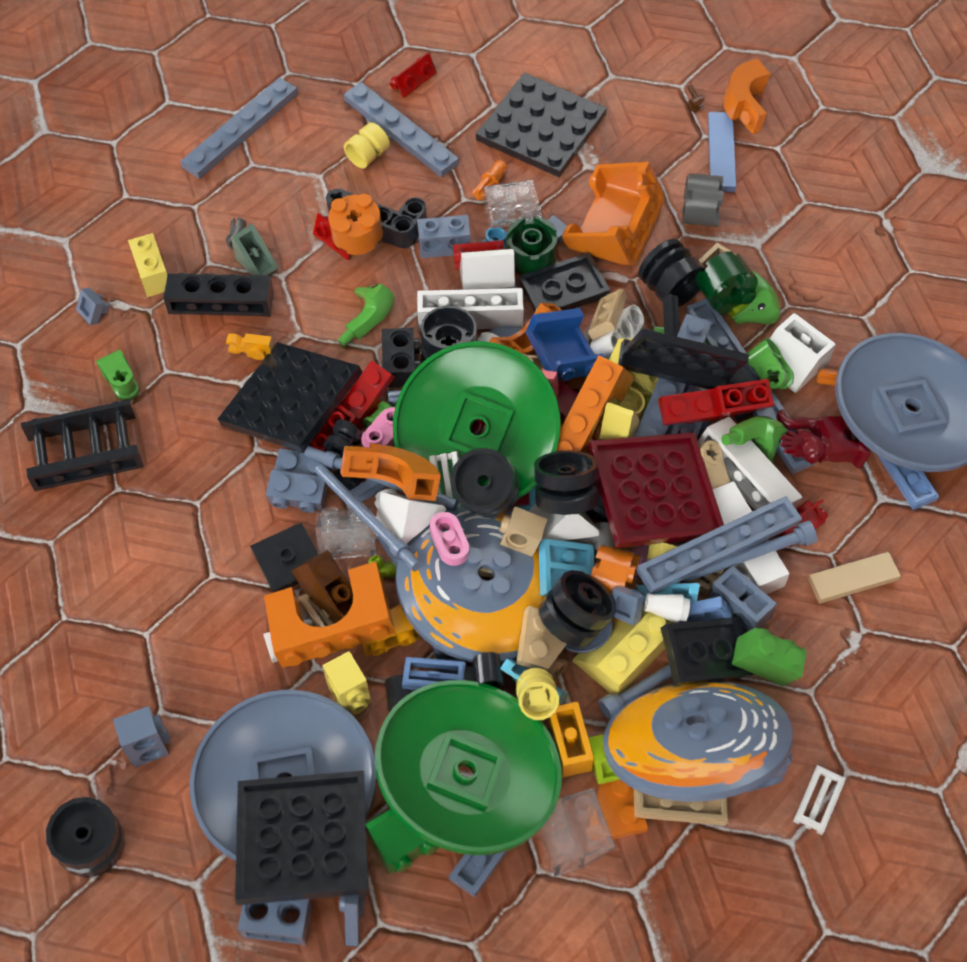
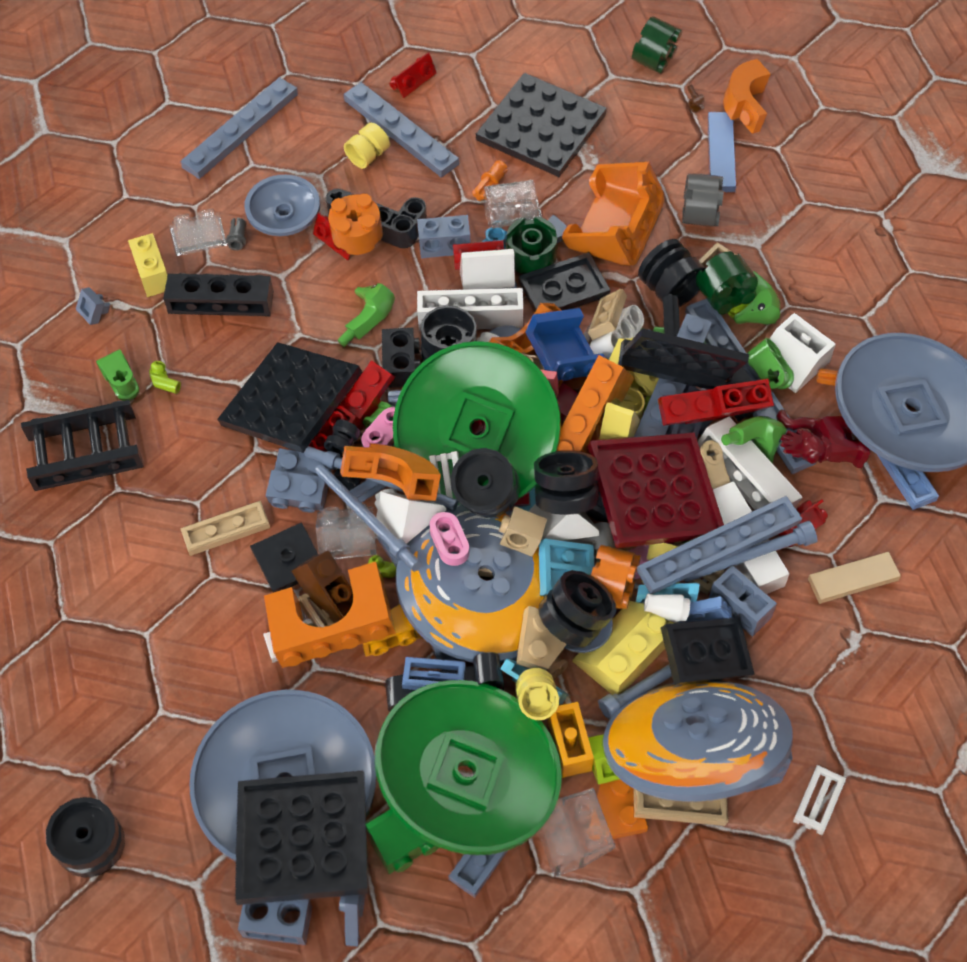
(142, 736): sand blue brick -> none
(160, 378): none -> lime arm
(197, 232): none -> clear slope
(225, 528): none -> tan tile
(252, 252): sand green slope -> none
(253, 345): light orange plate -> none
(282, 205): none -> sand blue dish
(347, 683): light yellow brick -> none
(628, 604): sand blue tile -> none
(656, 44): none -> dark green brick
(769, 656): bright green brick -> none

